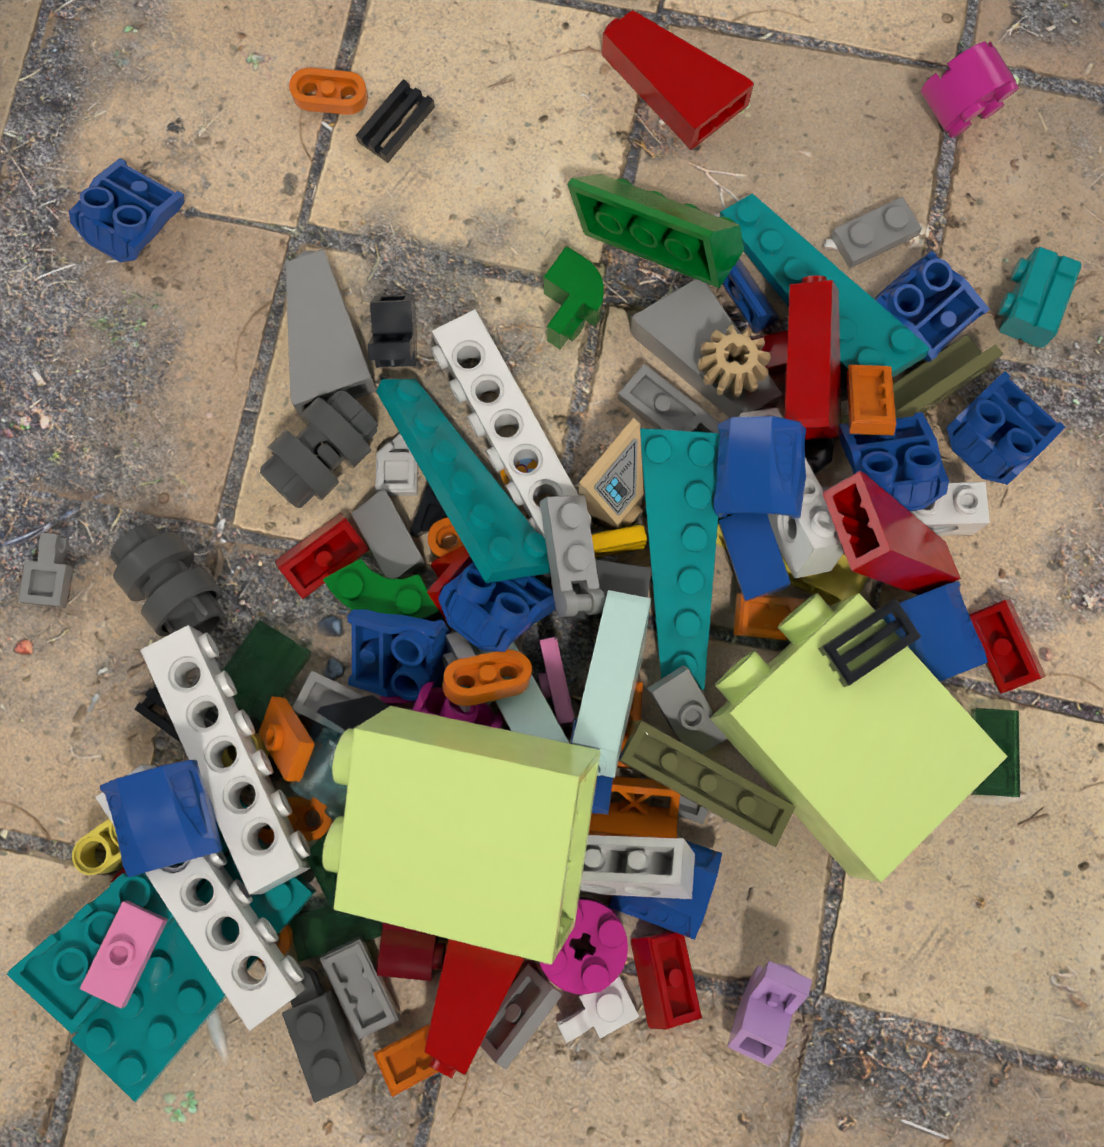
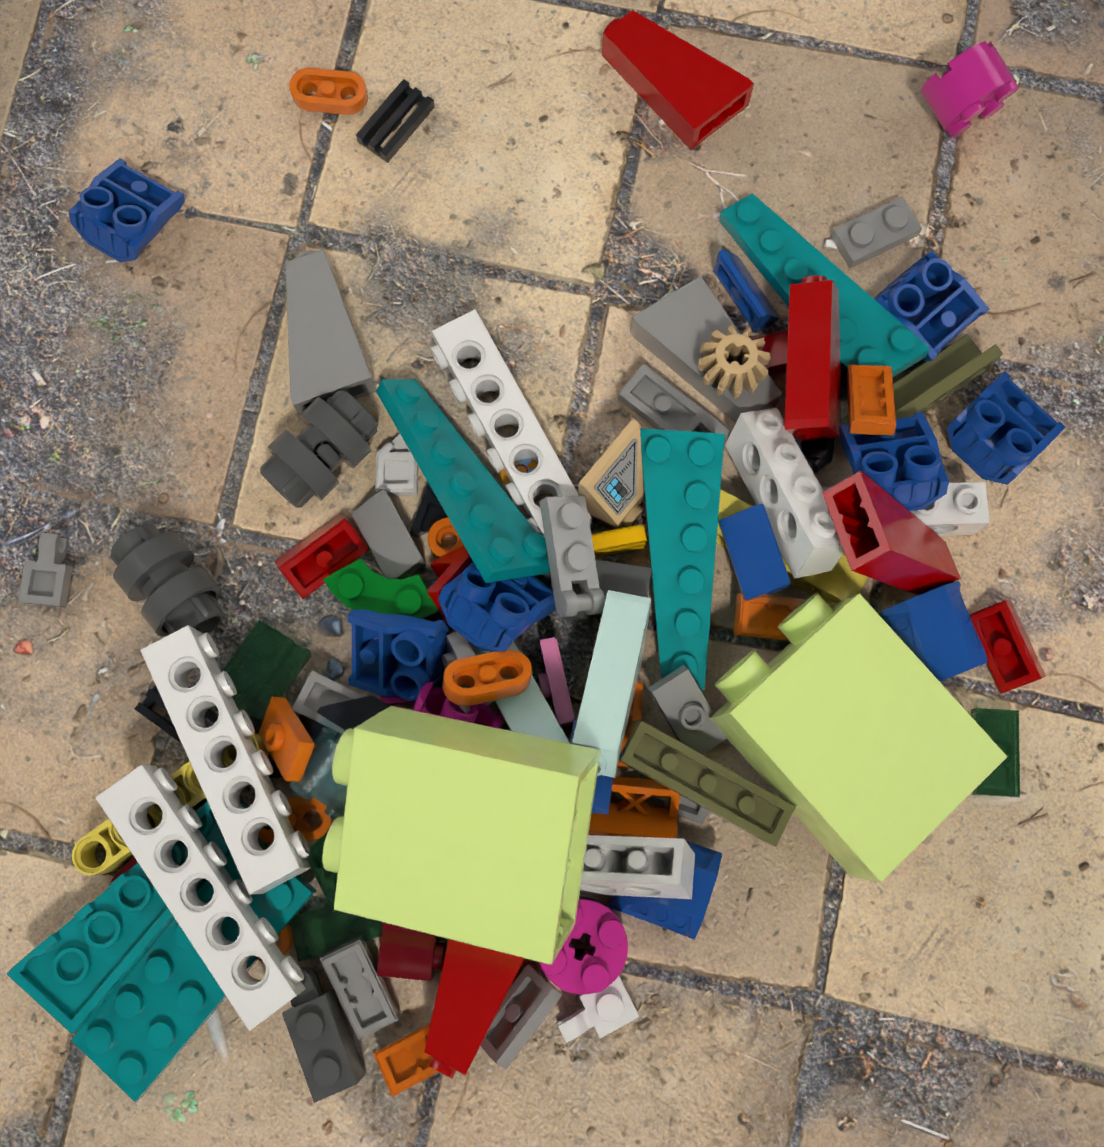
(123, 954): bright pink plate -> none
(162, 817): blue slope -> none
(393, 331): black brick -> none
(580, 291): green brick -> none
(657, 227): green slope -> none
(665, 979): red slope -> none
(760, 466): blue slope -> none
(767, 1011): lavender brick -> none
(838, 662): black tile -> none
(1039, 296): teal brick -> none

